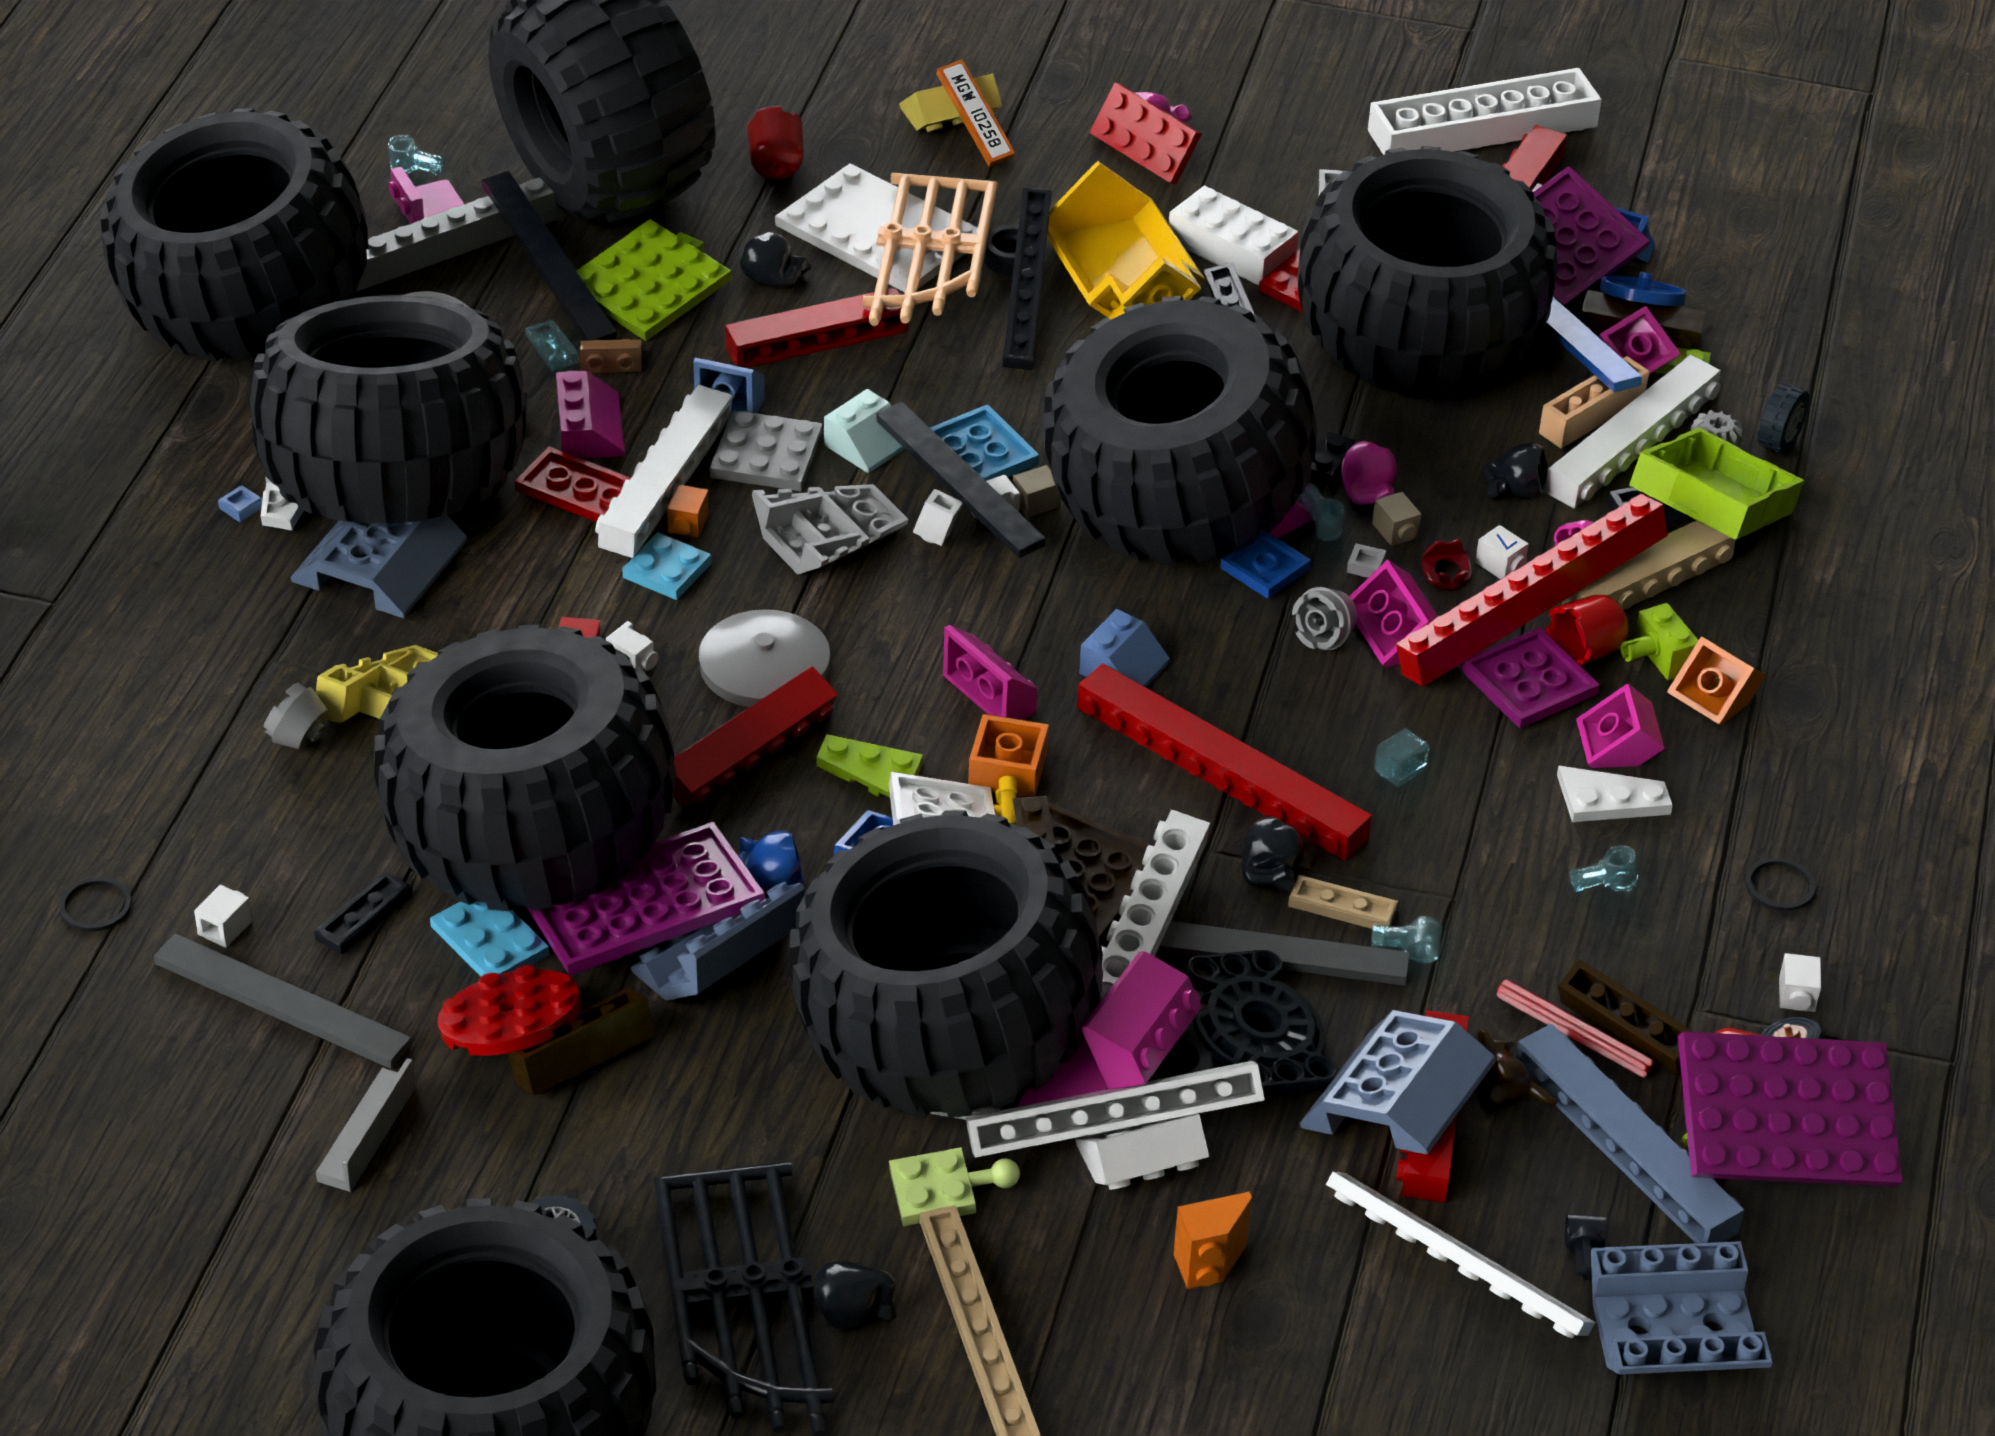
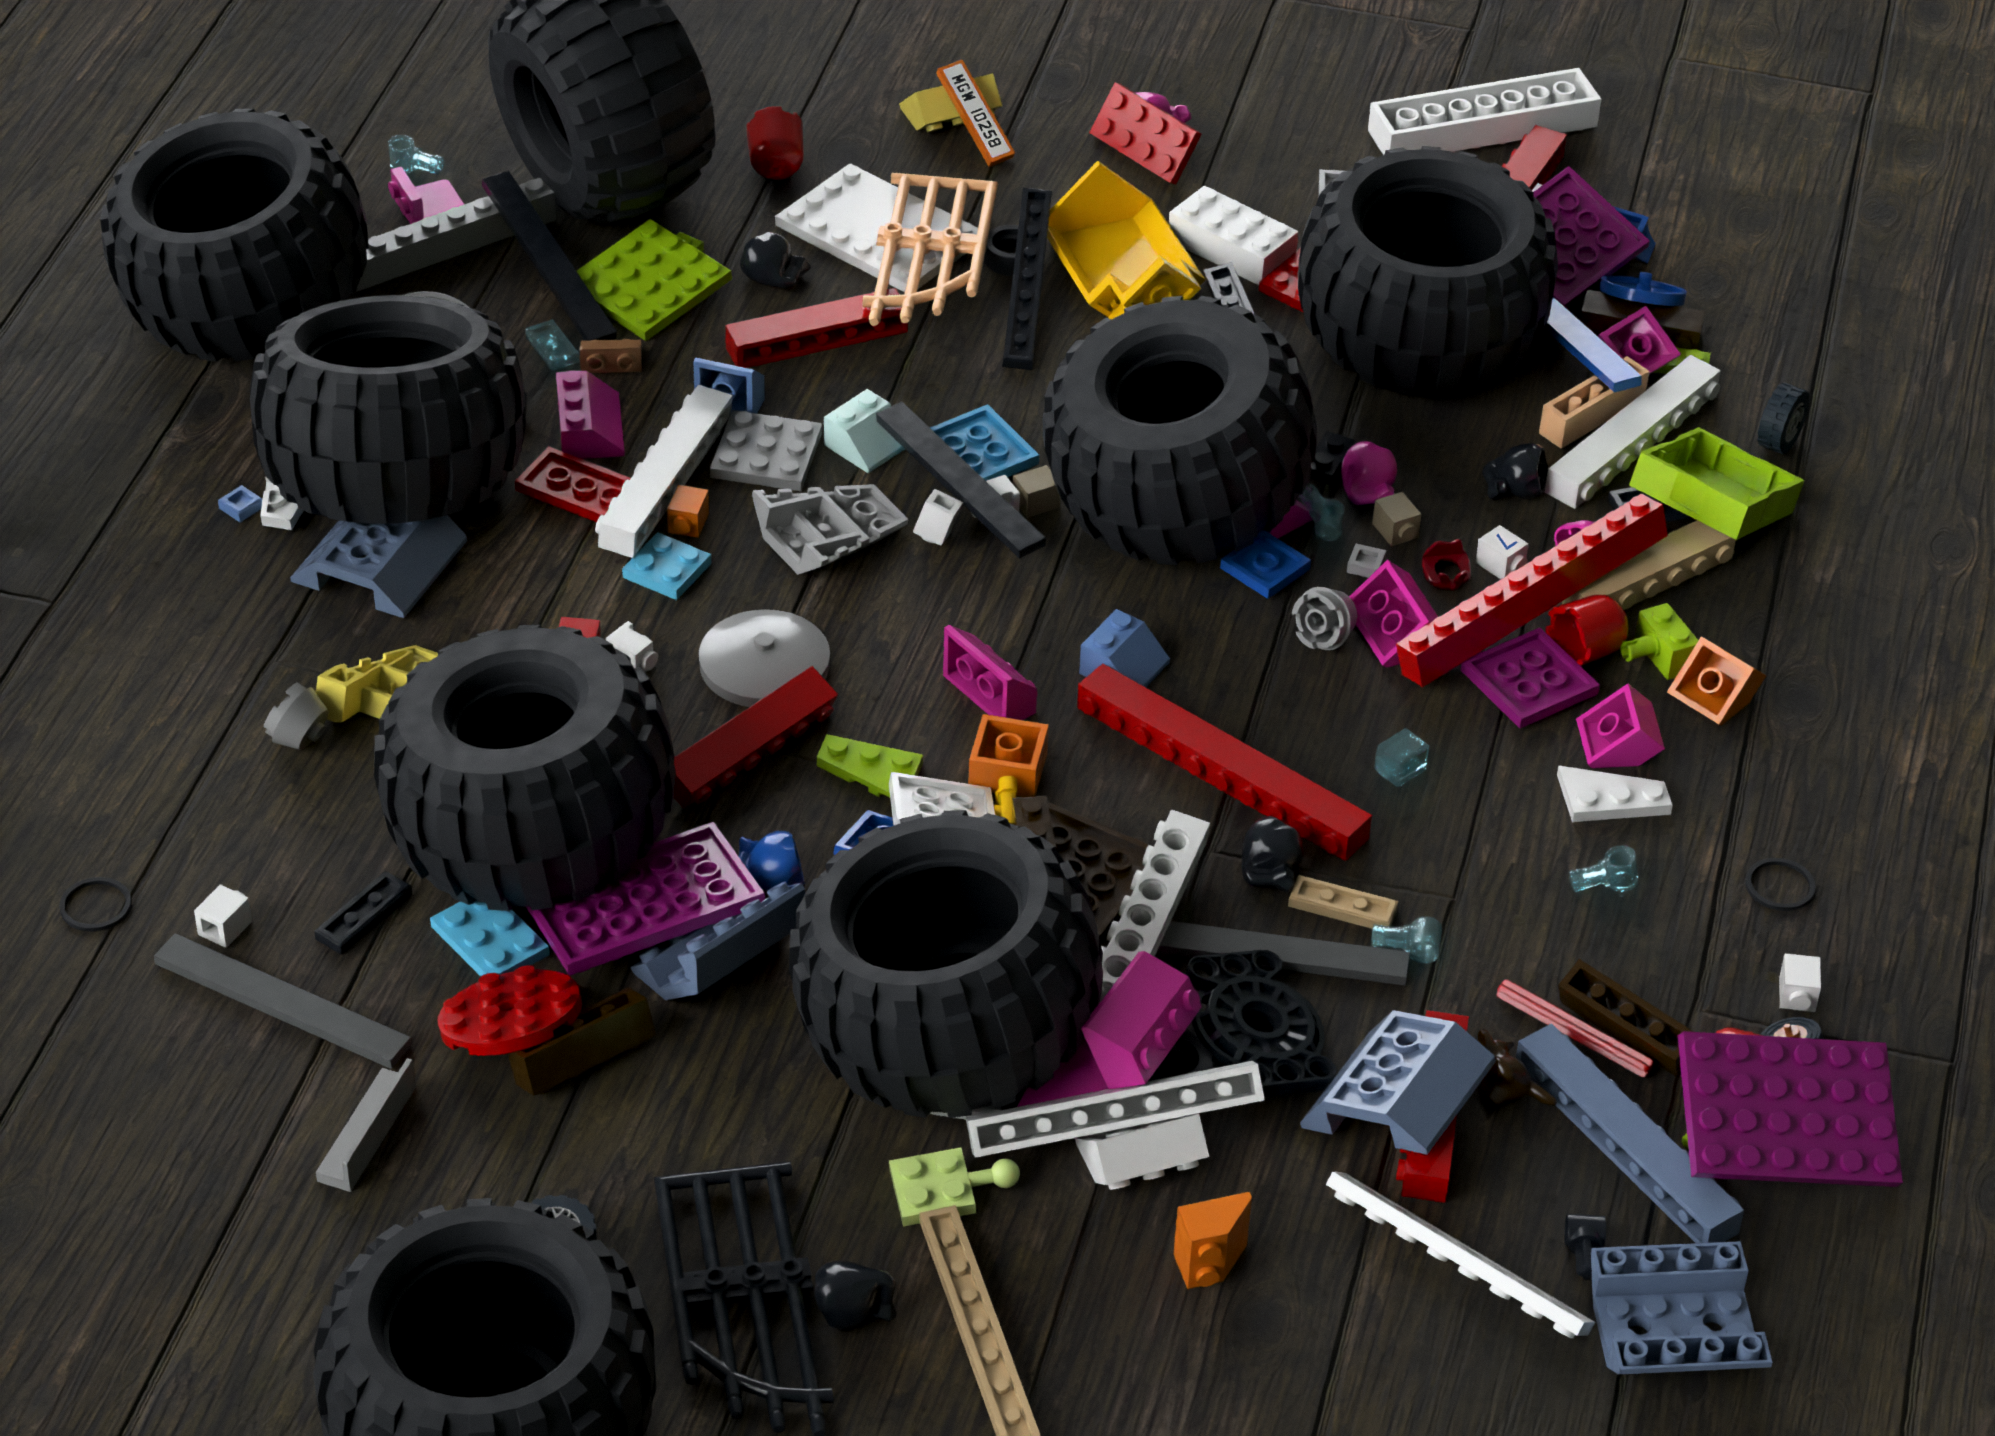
(1721, 426): light grey gear -> none

